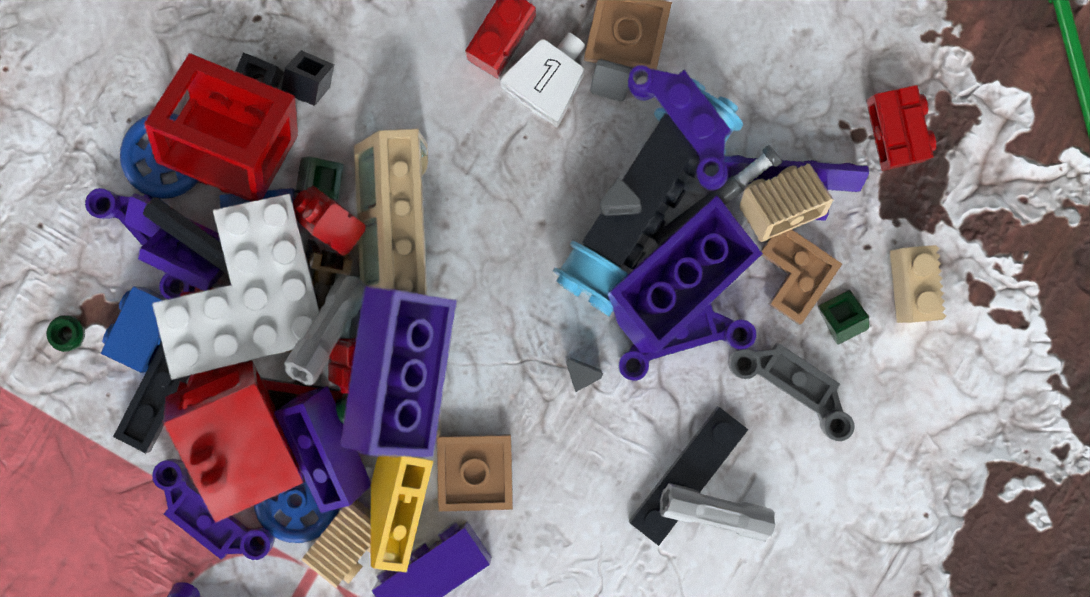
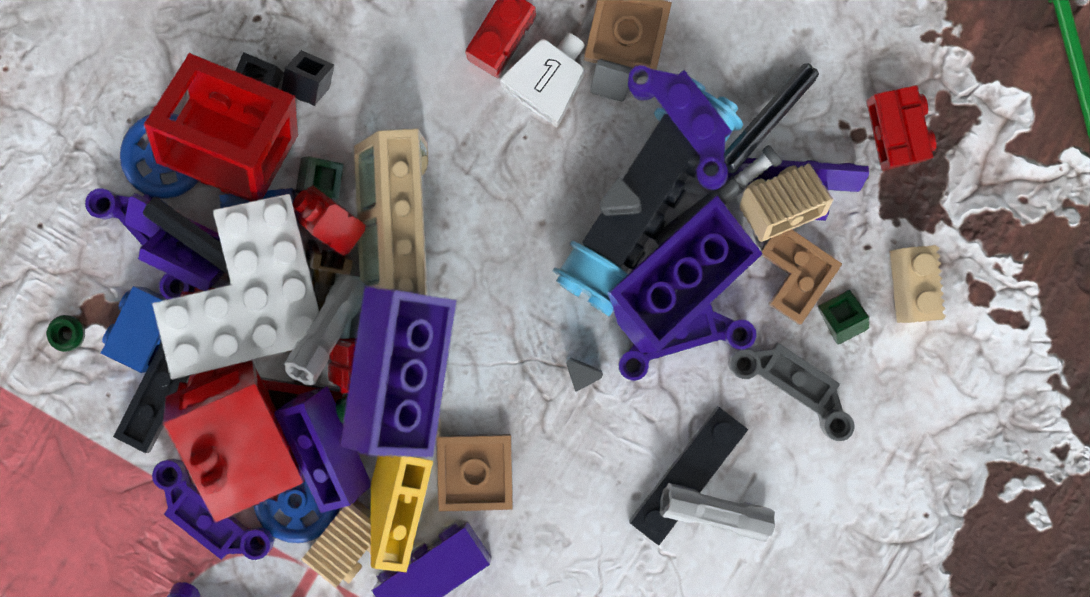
(769, 116): none -> black axle

